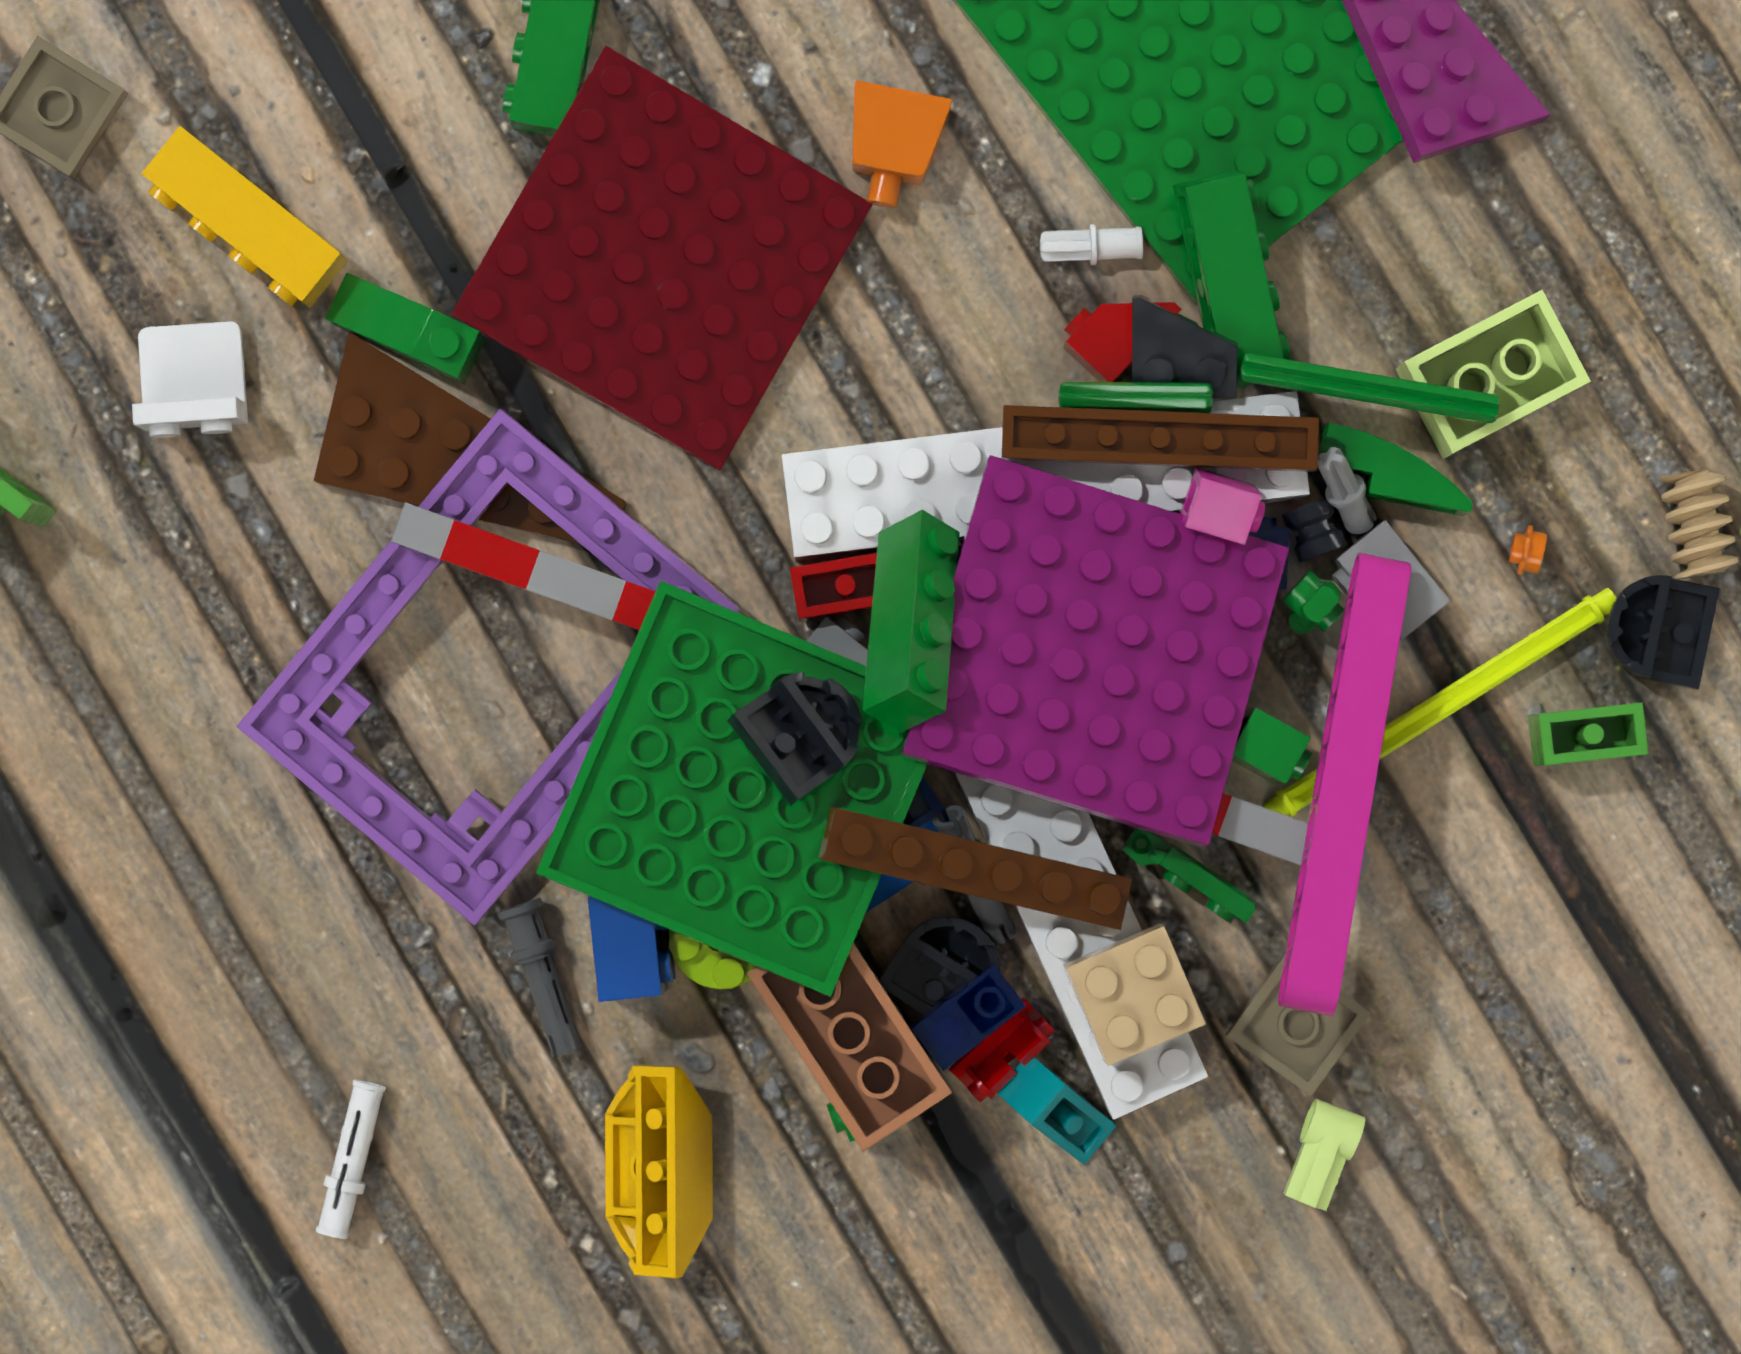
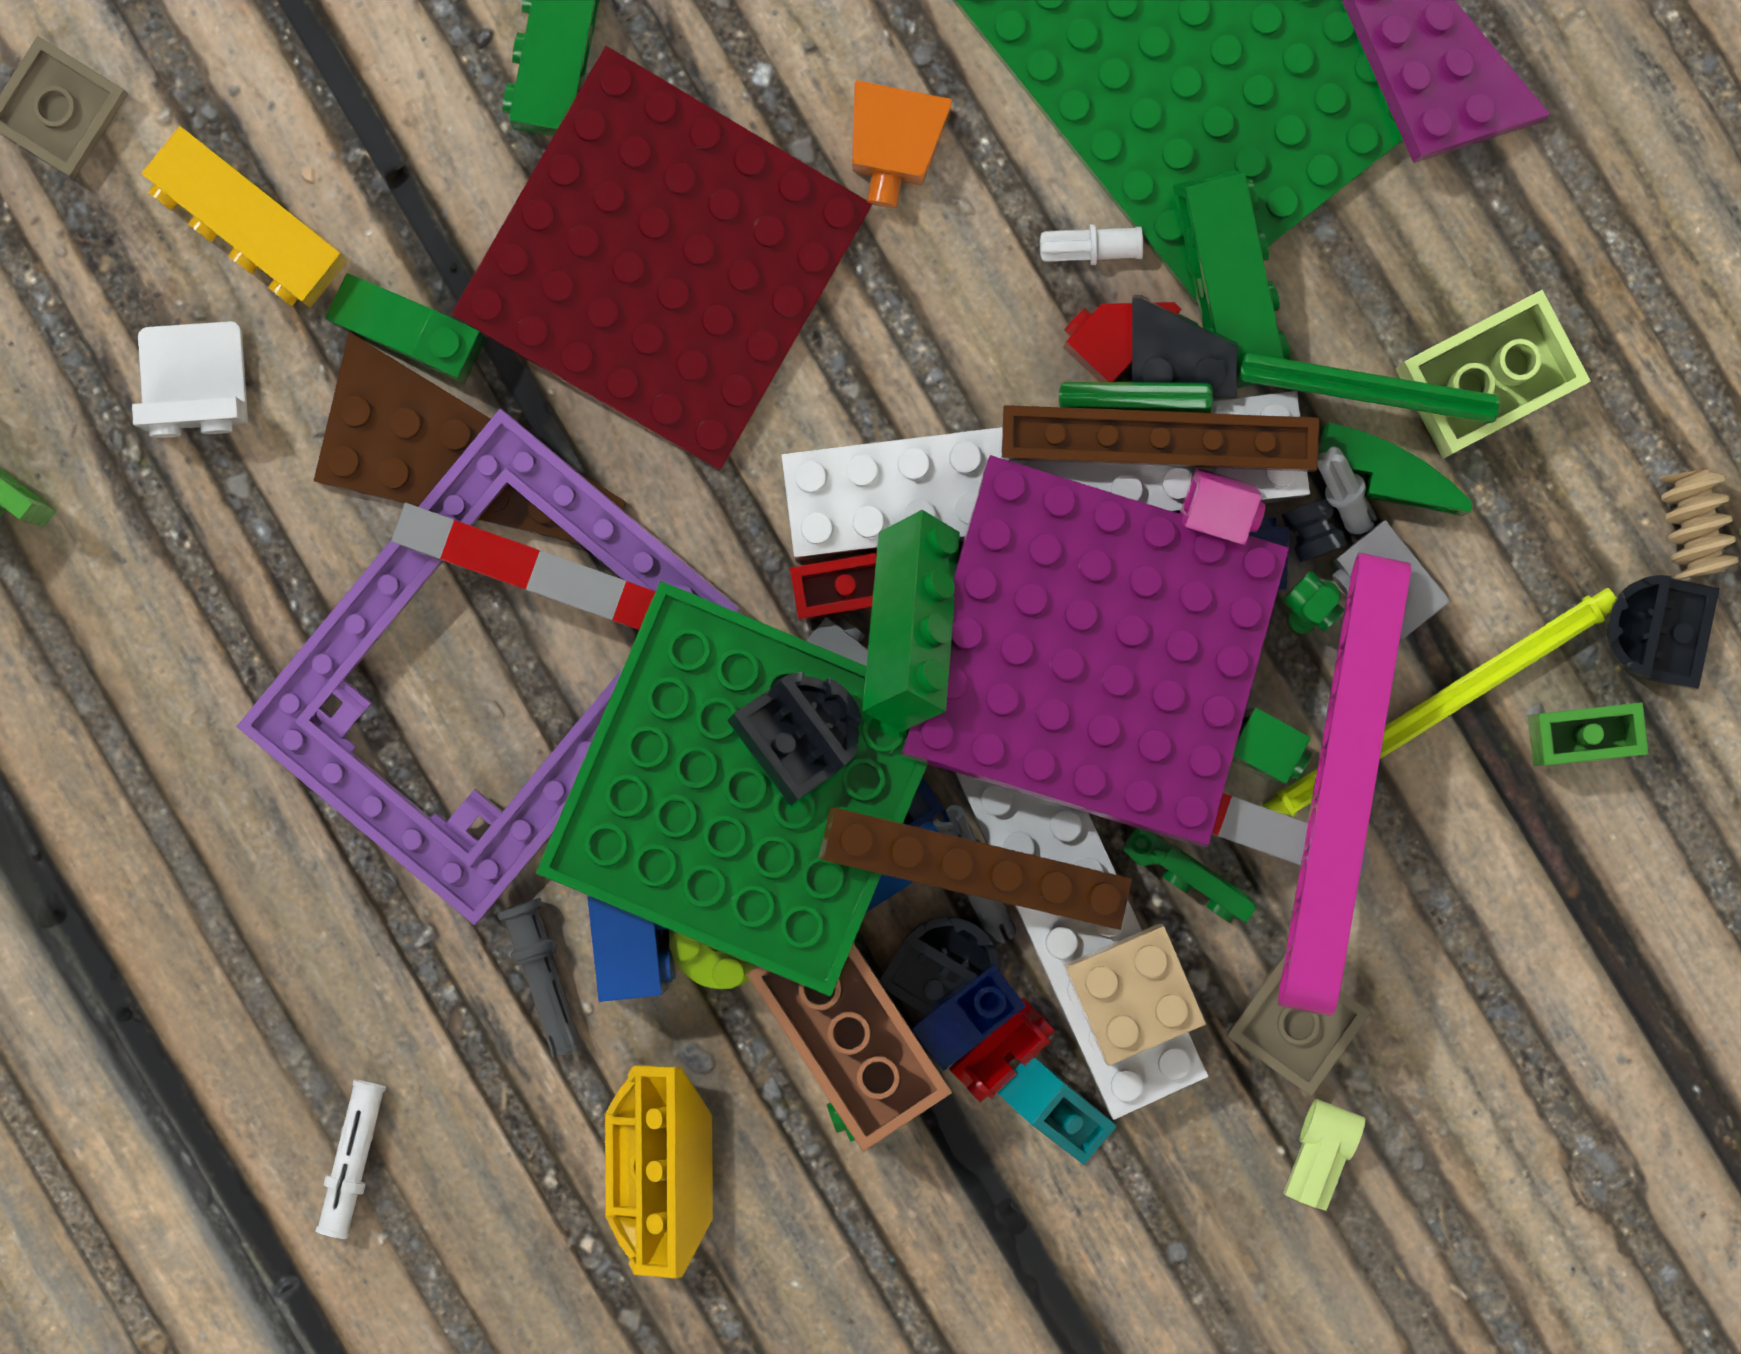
(1528, 550): orange plate -> none

